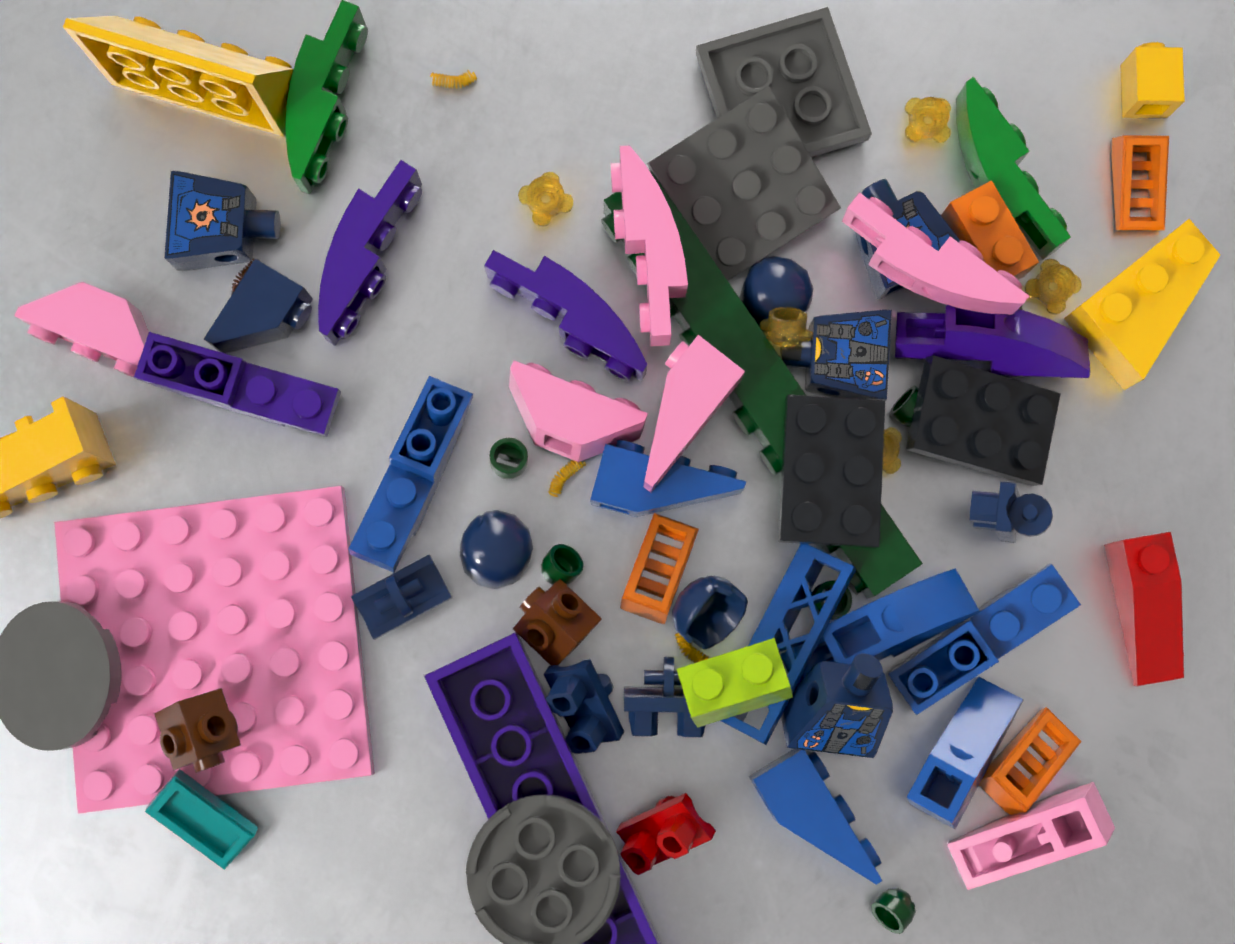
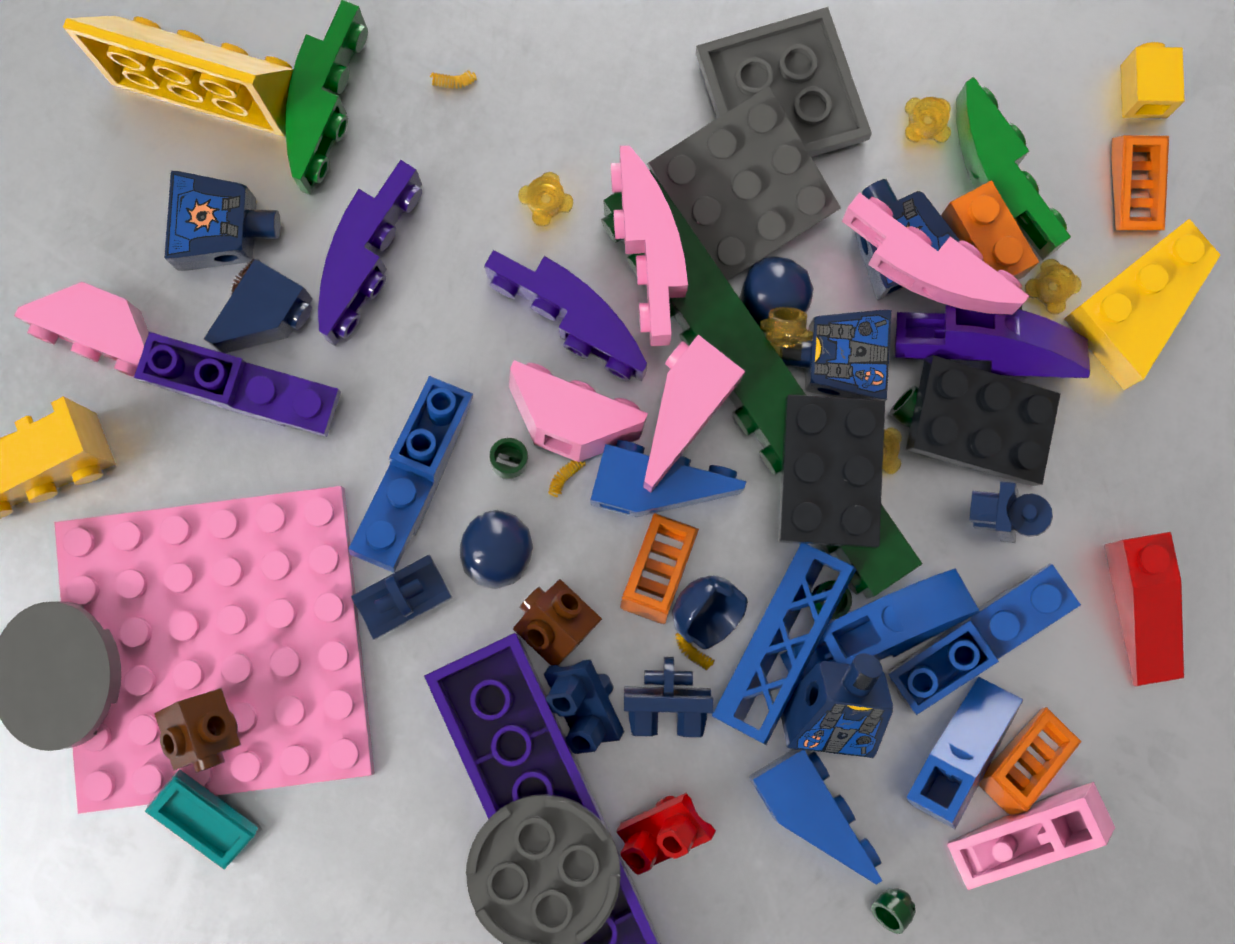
(561, 563): dark green hinge -> none
(735, 683): lime brick -> none

